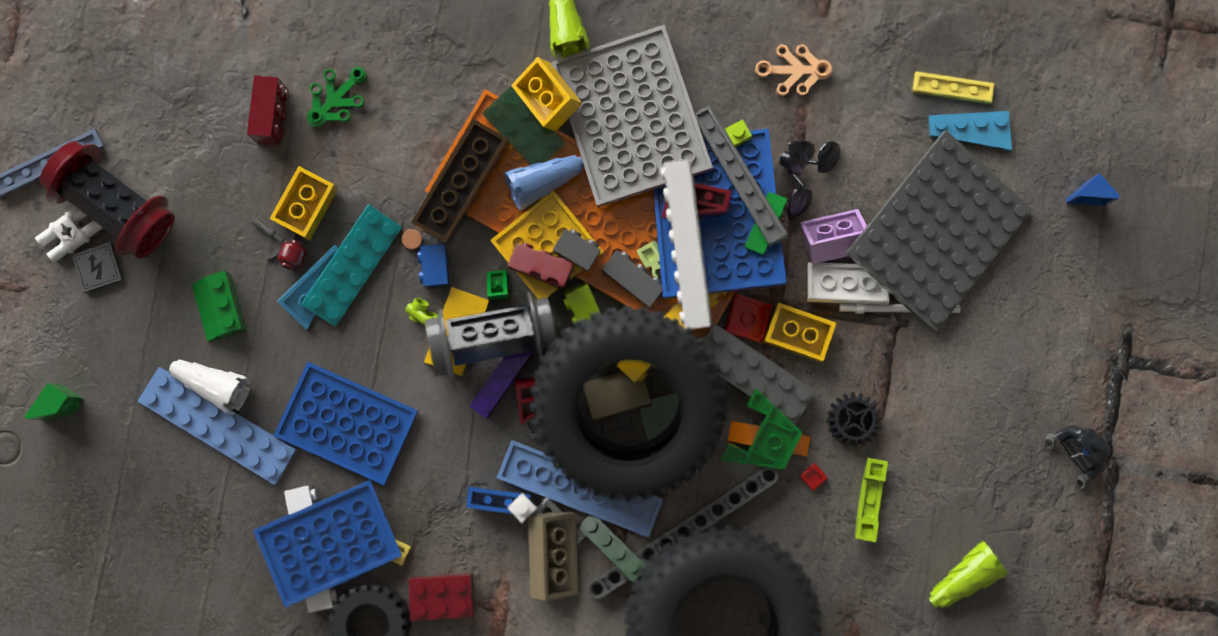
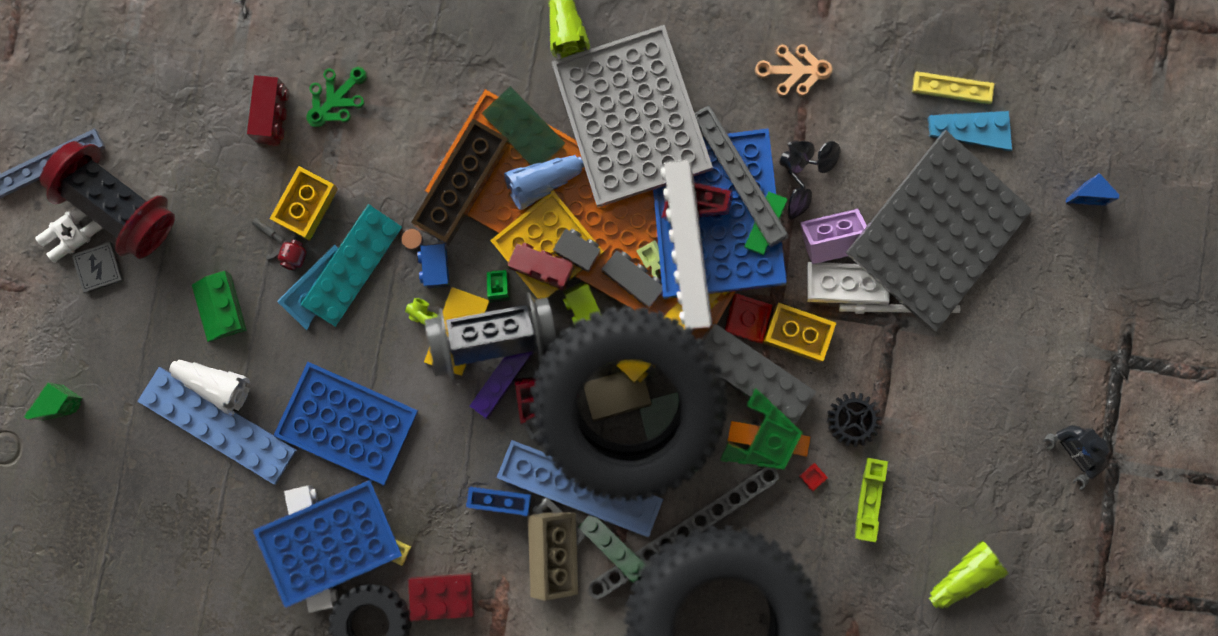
(522, 507): white plate -> none
(546, 94): yellow brick -> none
(738, 133): lime plate -> none

